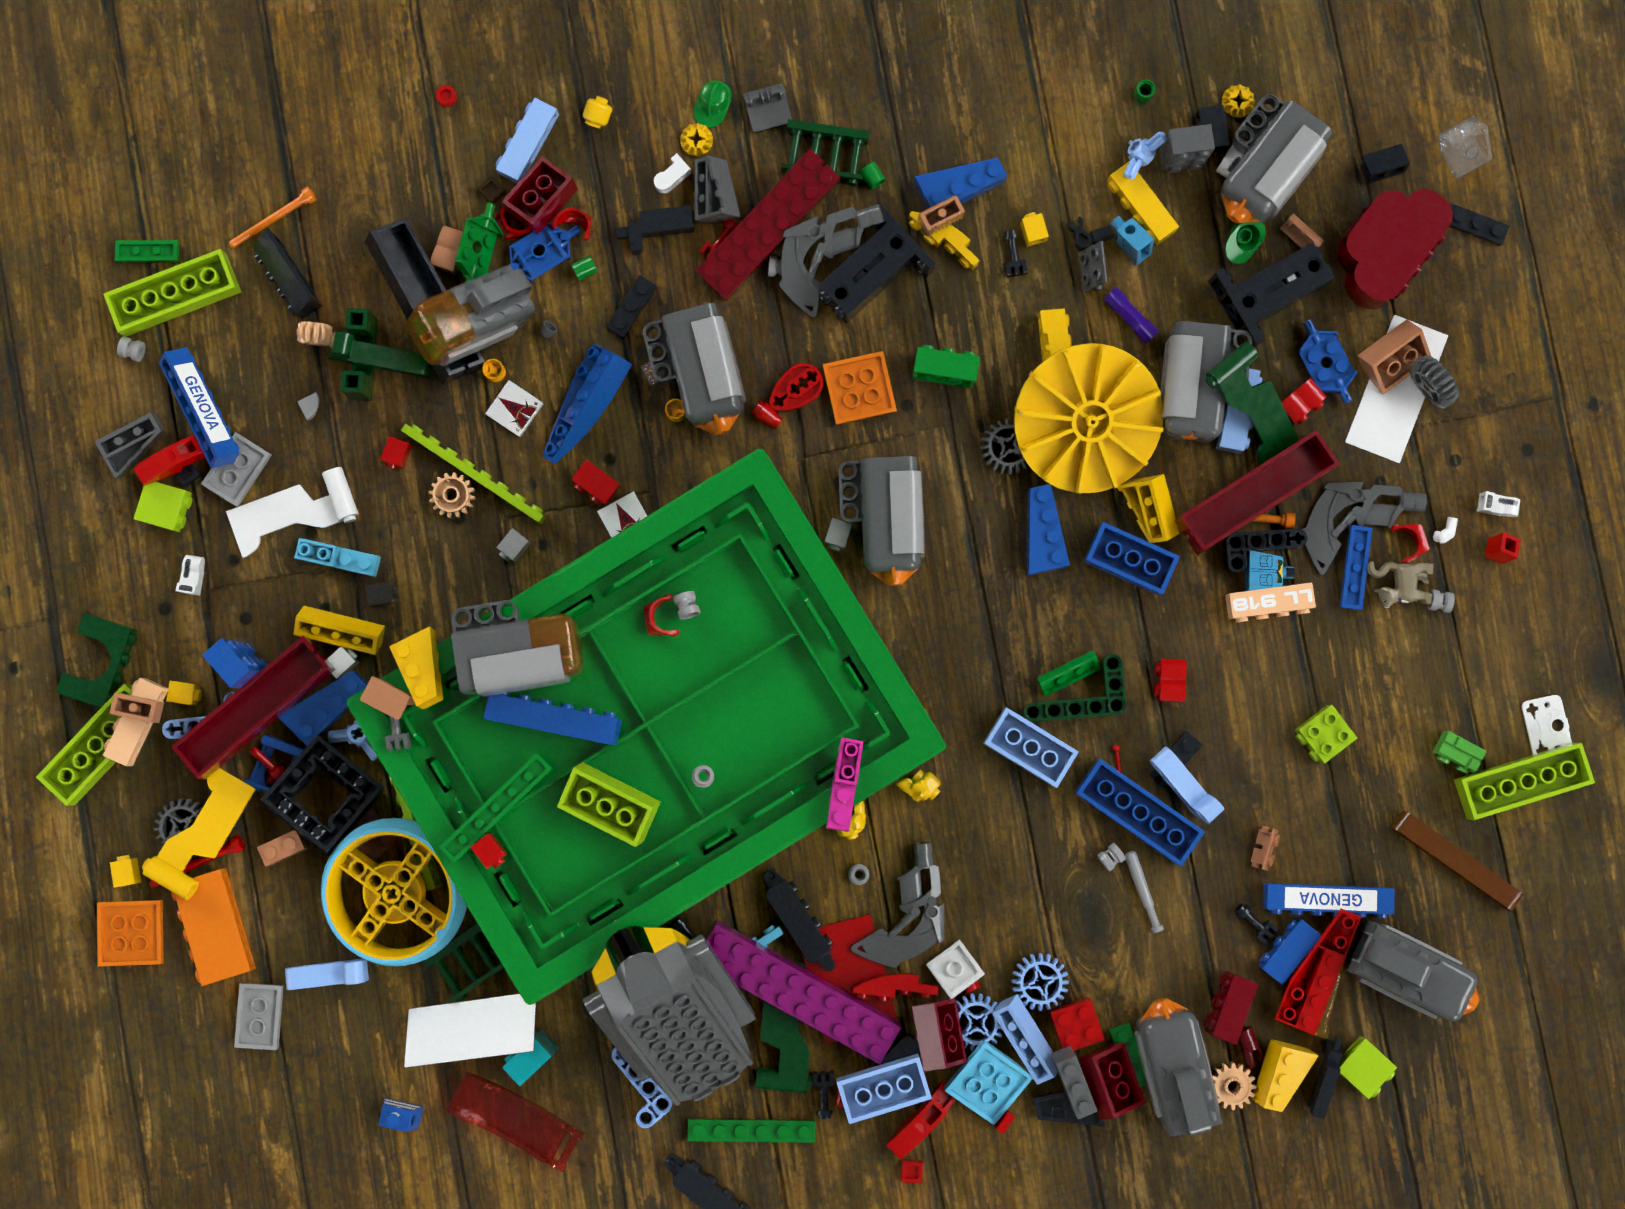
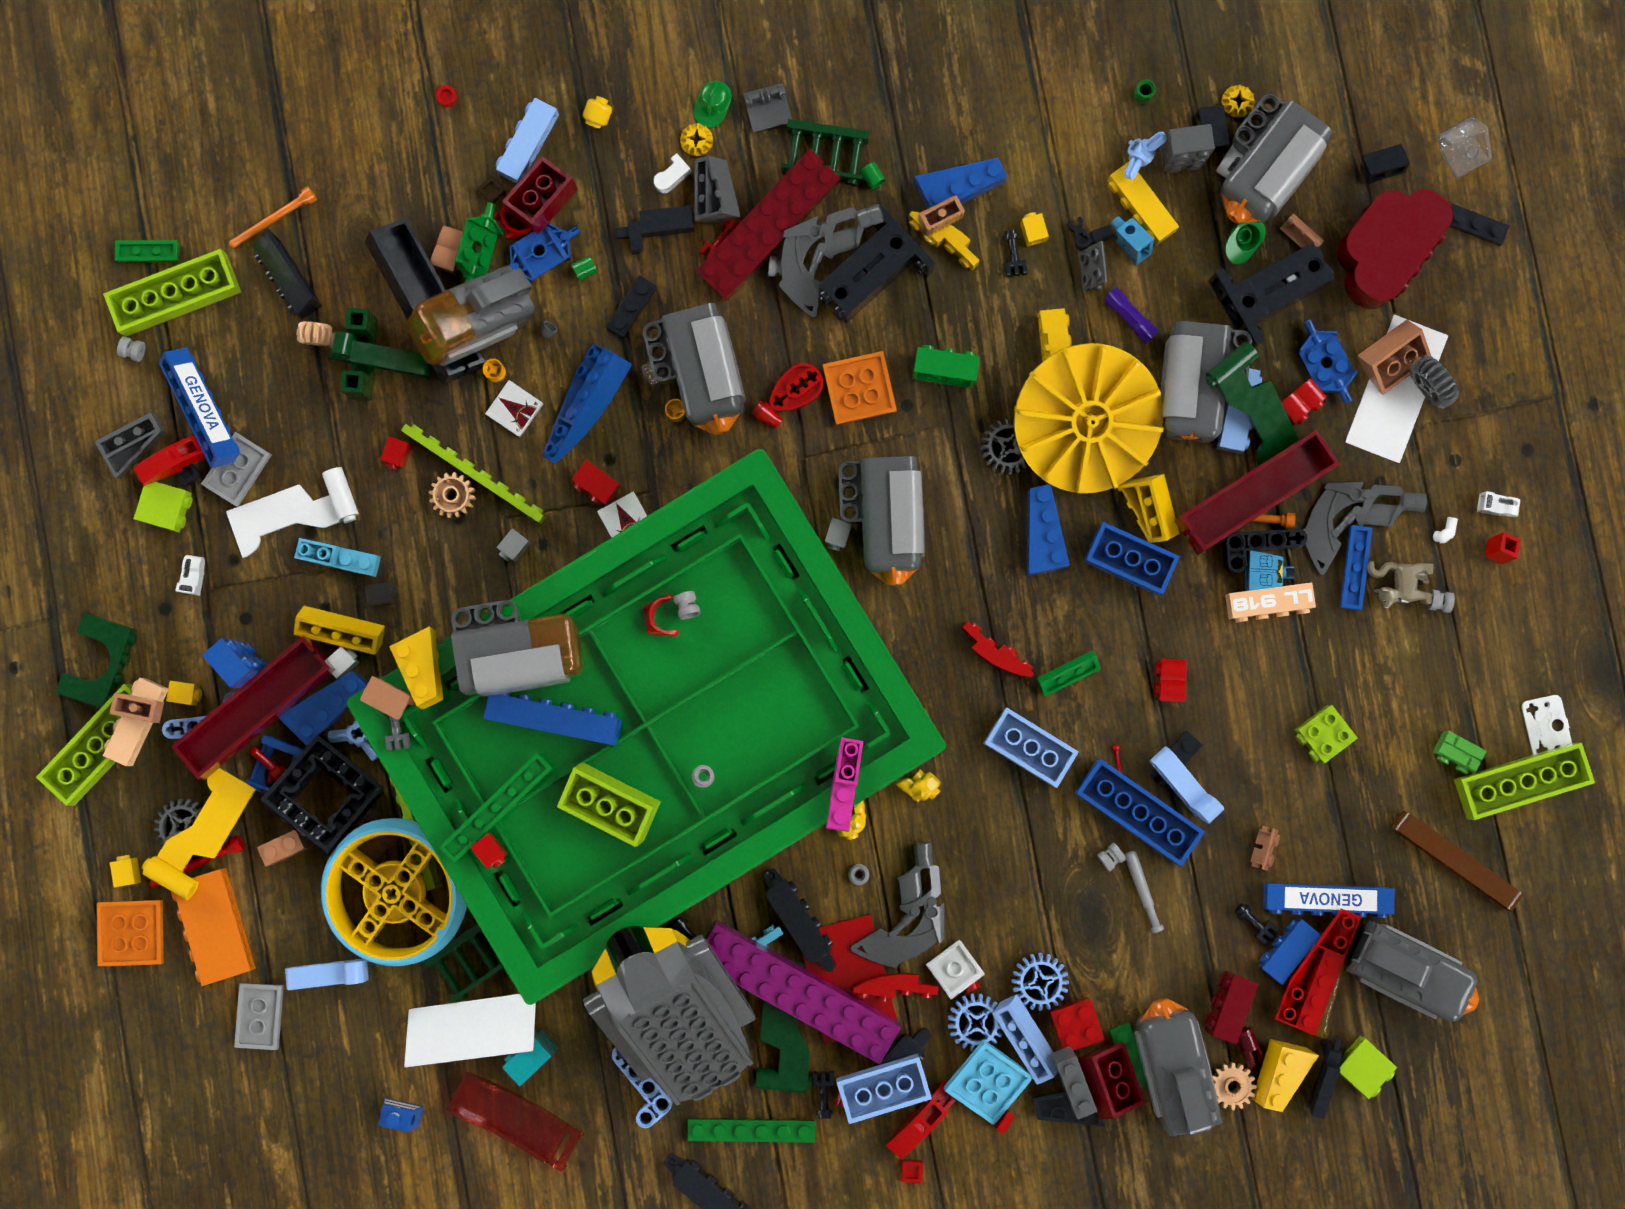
(309, 405): light grey tile -> none
(574, 216): red helmet -> none
(939, 1034): dark red brick -> none
(1003, 658): none -> red slope
(1084, 704): dark green beam -> none
(1418, 534): red helmet -> none

